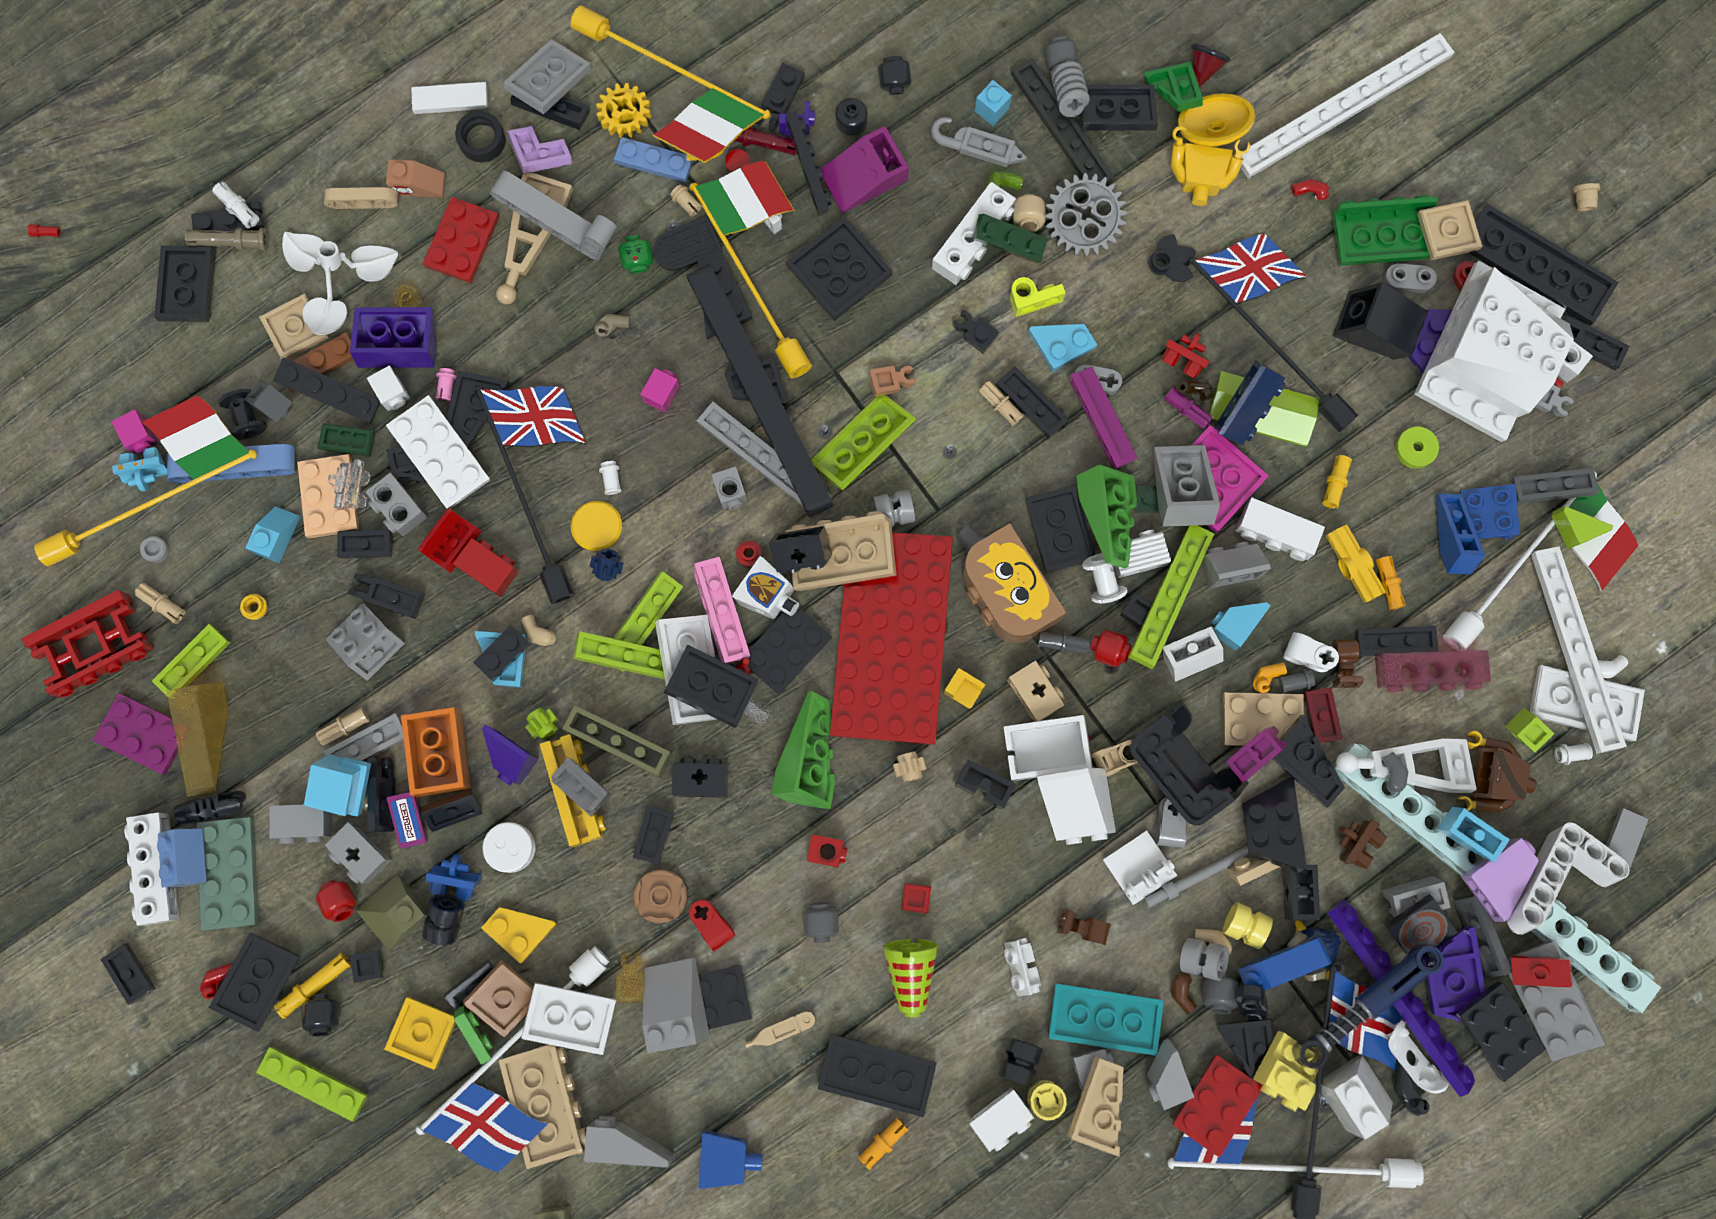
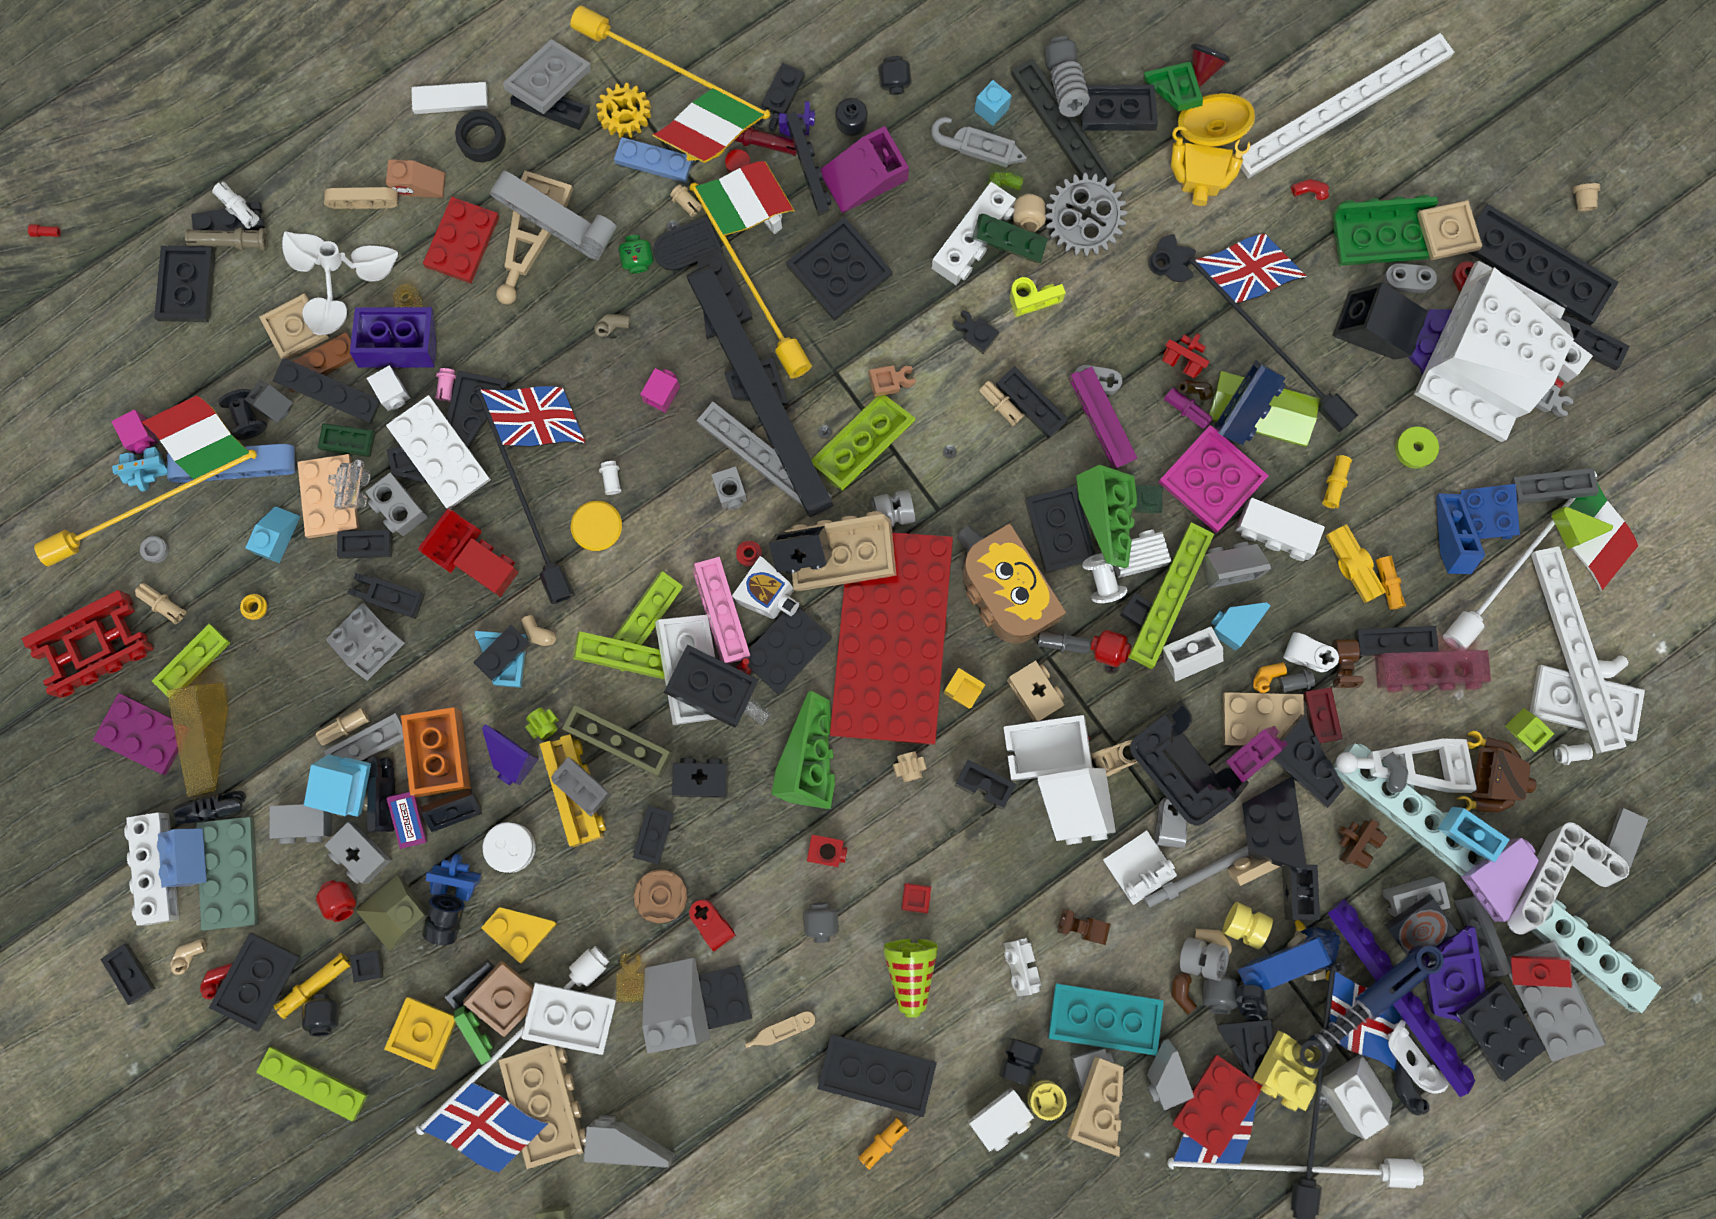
(184, 955): none -> tan arm
(537, 156): lavender plate -> none
(606, 564): dark blue gear -> none
(725, 1160): blue torso -> none
(1062, 343): medium azure wing -> none
(1185, 486): light grey slope -> none

